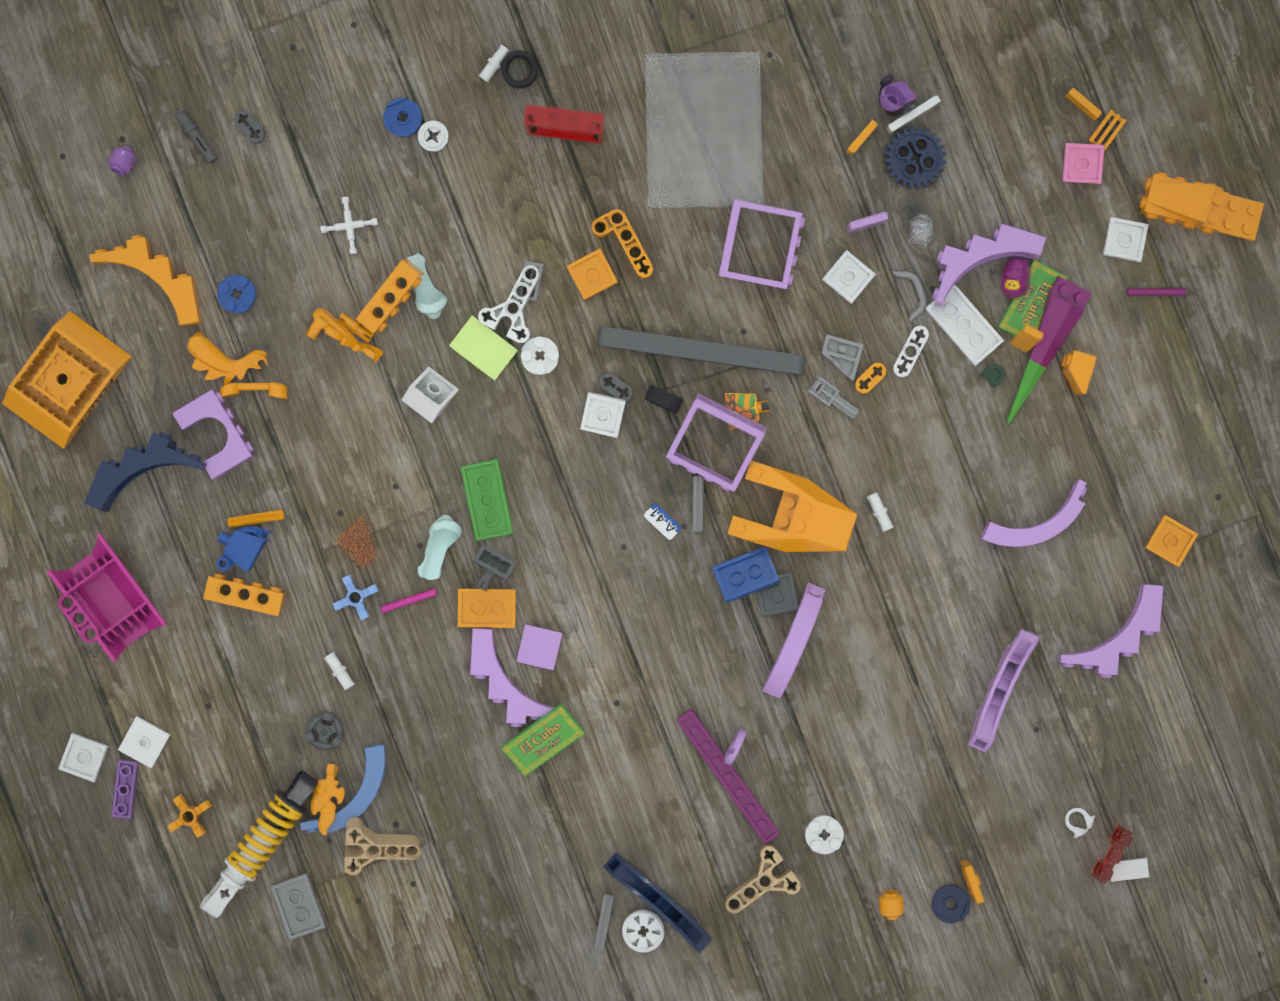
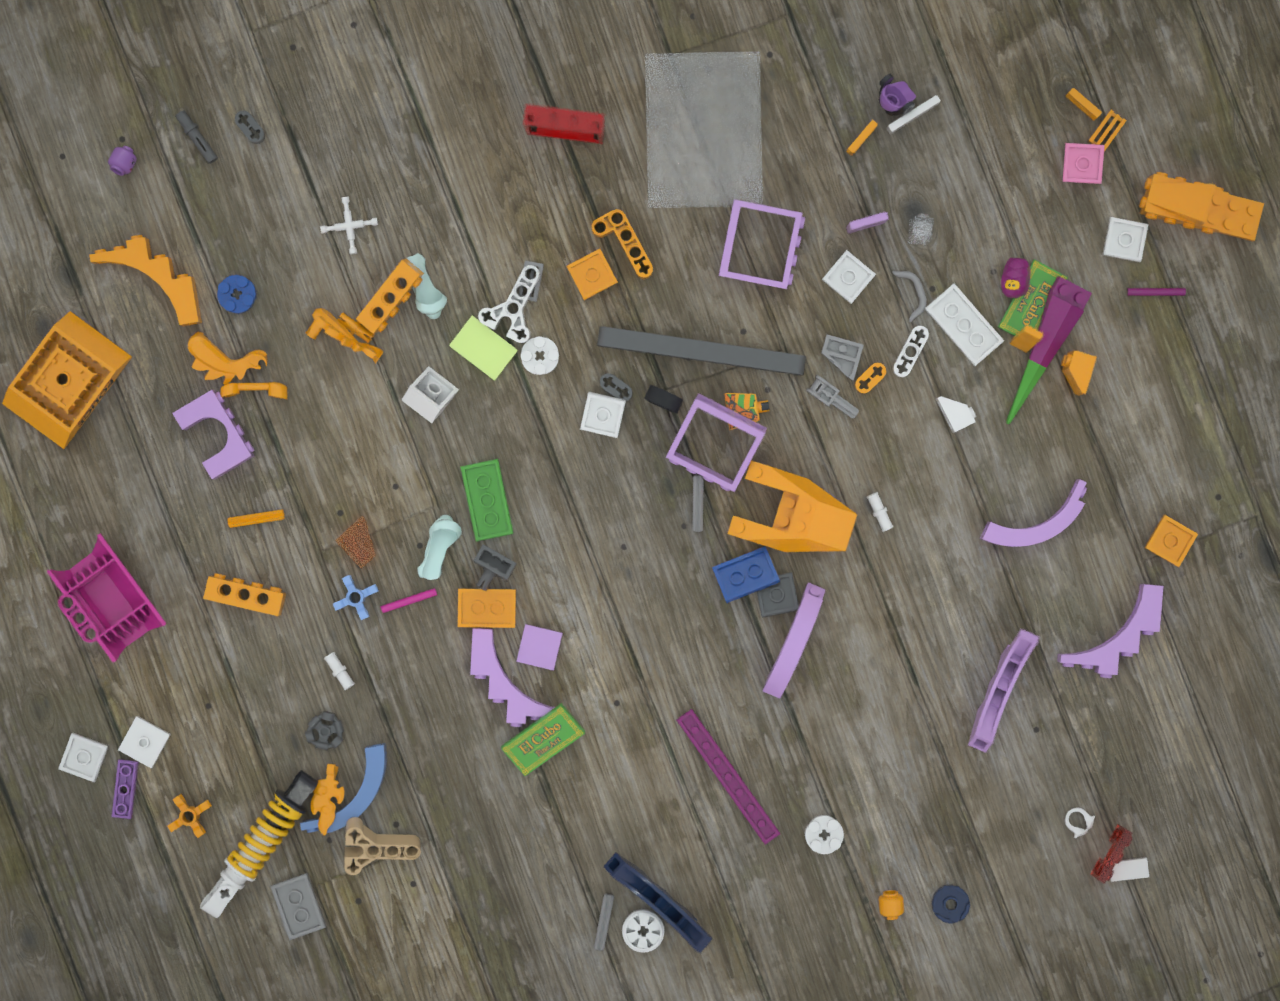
(115, 476): dark blue arch -> none
(242, 547): blue torso -> none
(400, 128): blue plate -> none
(435, 127): white gear -> none
(494, 63): white pin -> none
(515, 55): black tyre -> none
(662, 521): sticker -> none
(735, 746): lavender tile -> none
(776, 883): tan beam -> none
(932, 152): dark blue gear -> none
(956, 413): none -> white slope
(972, 881): light orange plate -> none
(994, 374): dark green tile -> none
(1007, 243): lavender arch -> none

